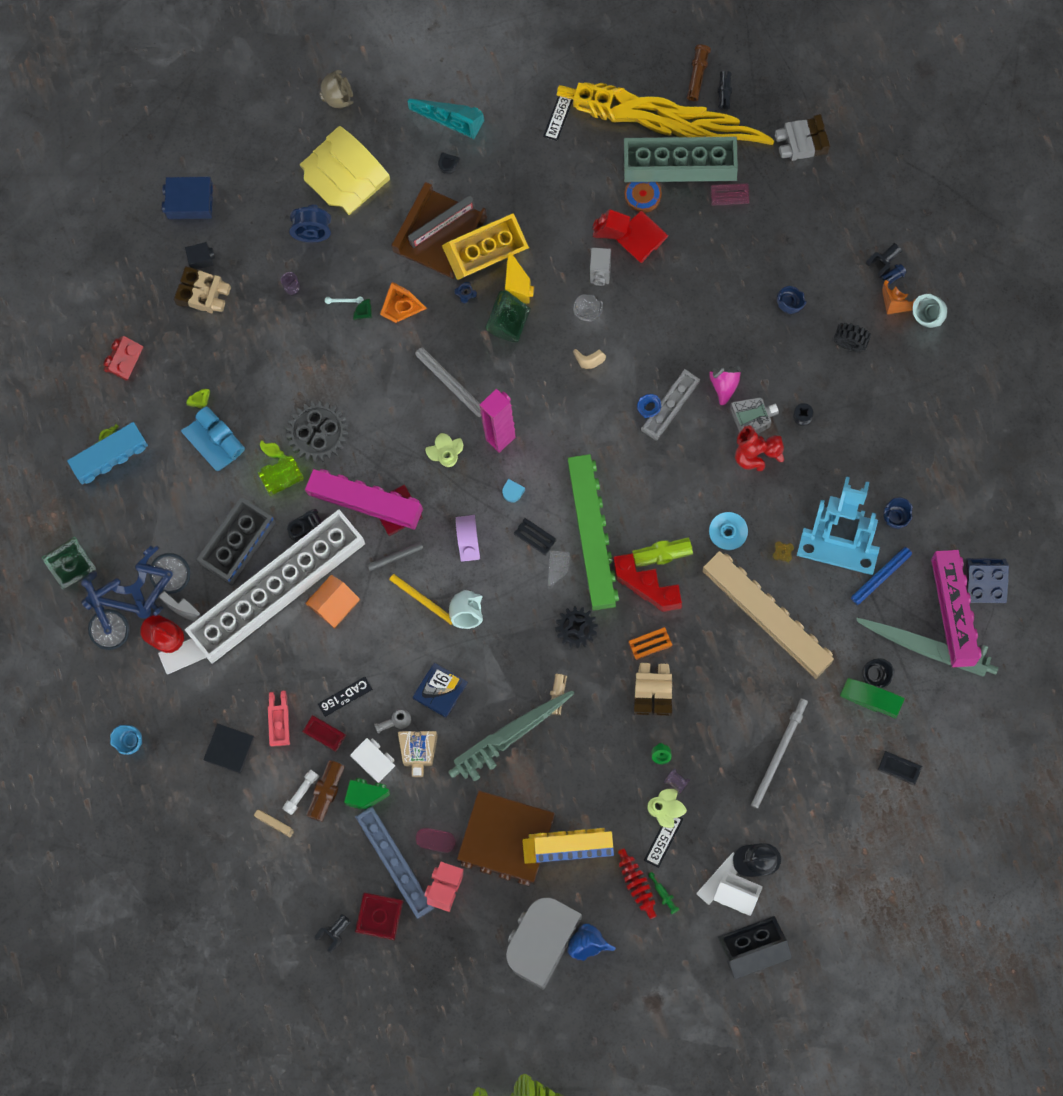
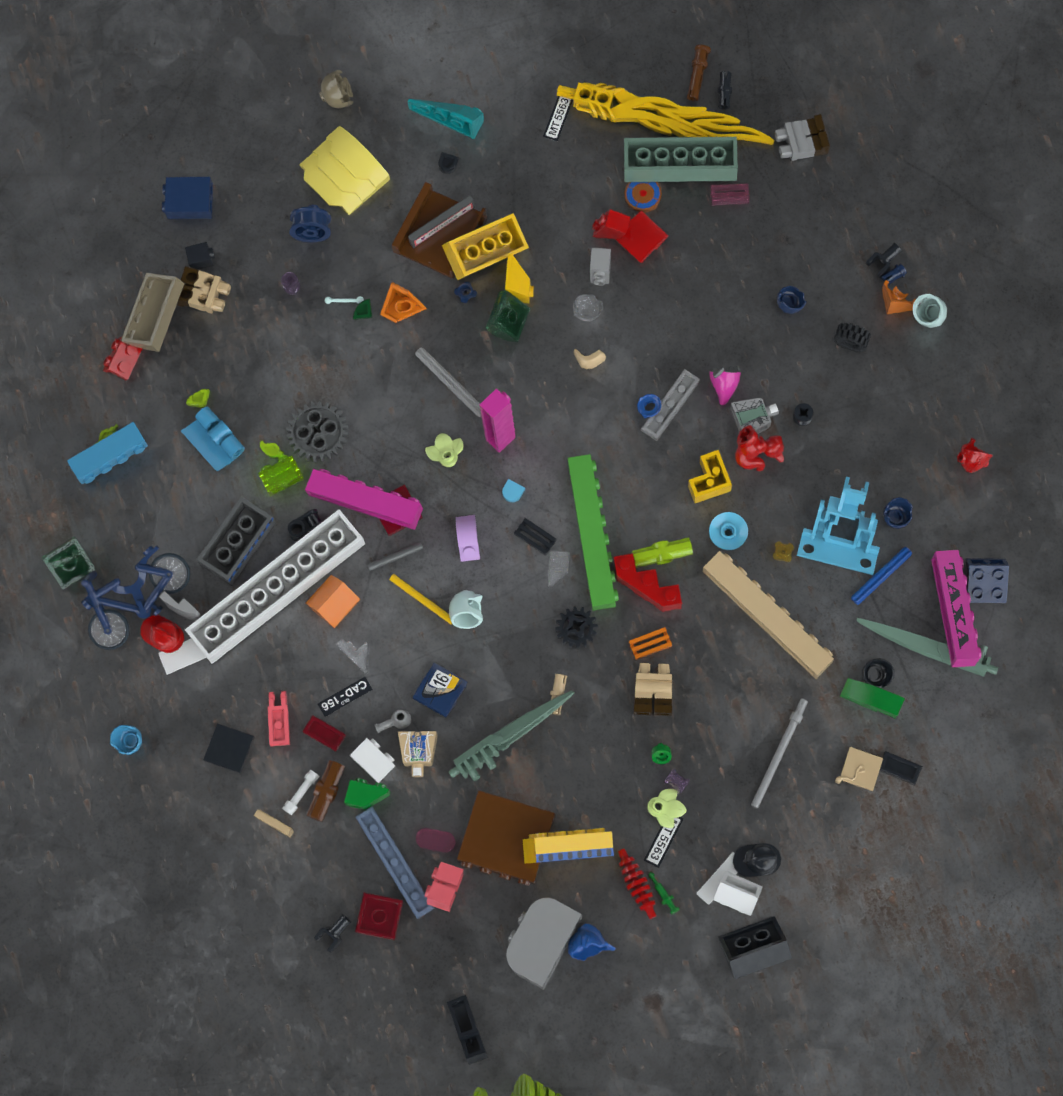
(152, 311): none -> dark tan slope
(359, 658): none -> clear slope
(467, 1030): none -> black slope
(713, 482): none -> yellow brick
(860, 769): none -> tan hat
(973, 457): none -> red helmet

